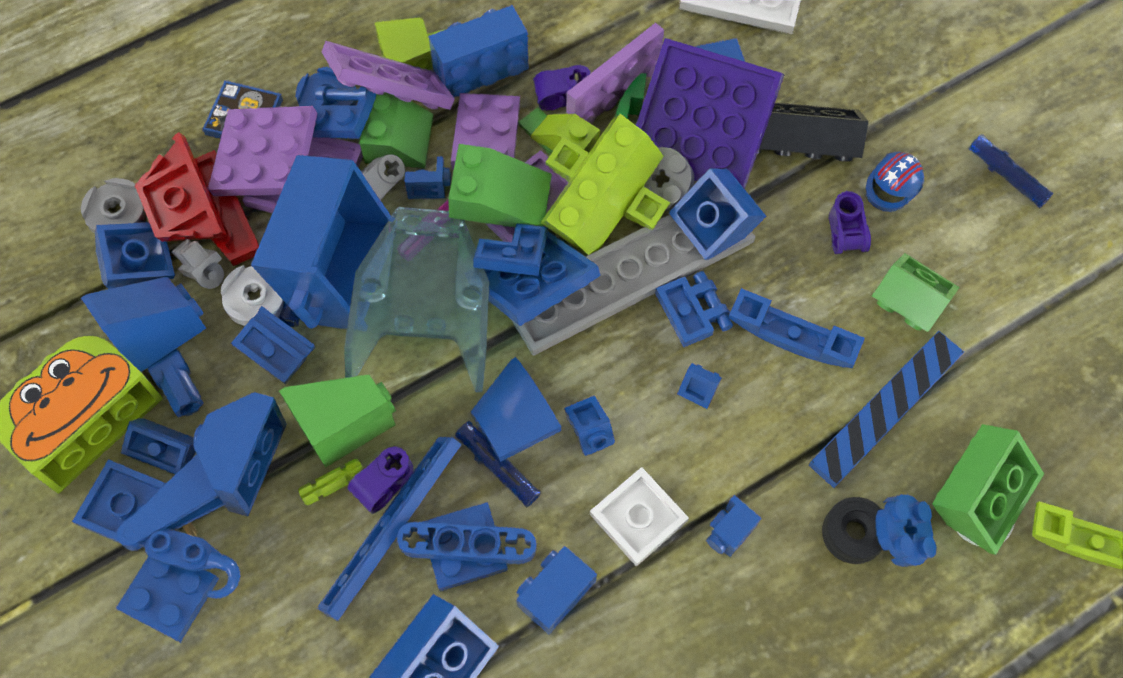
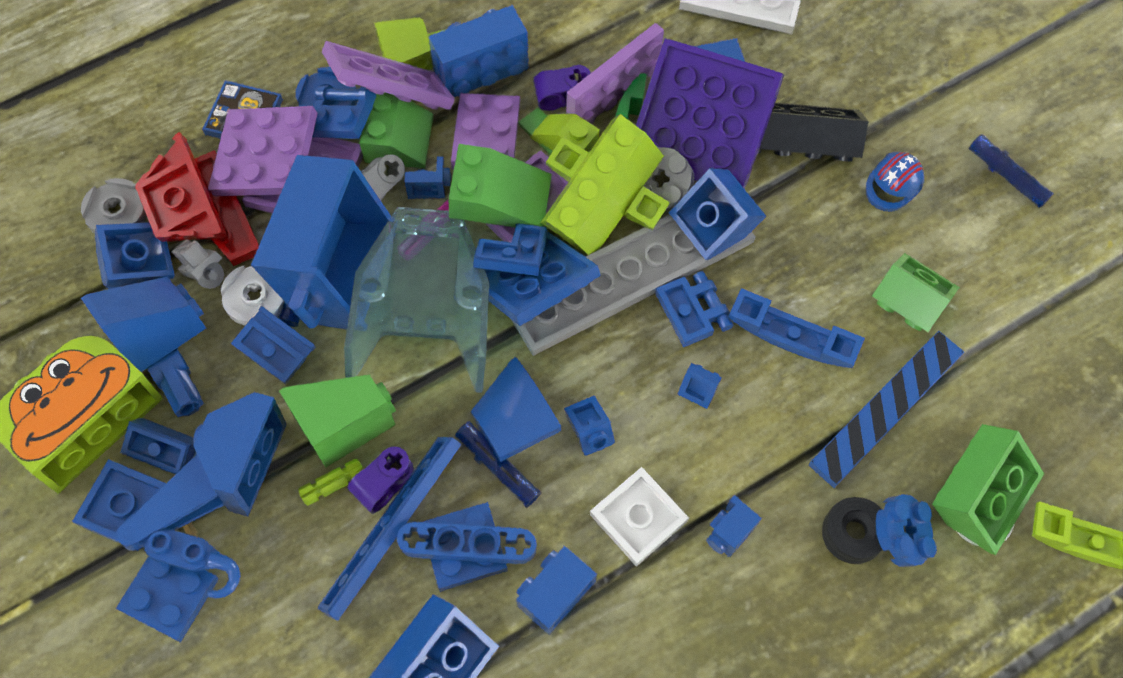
(847, 229): dark purple piece -> none

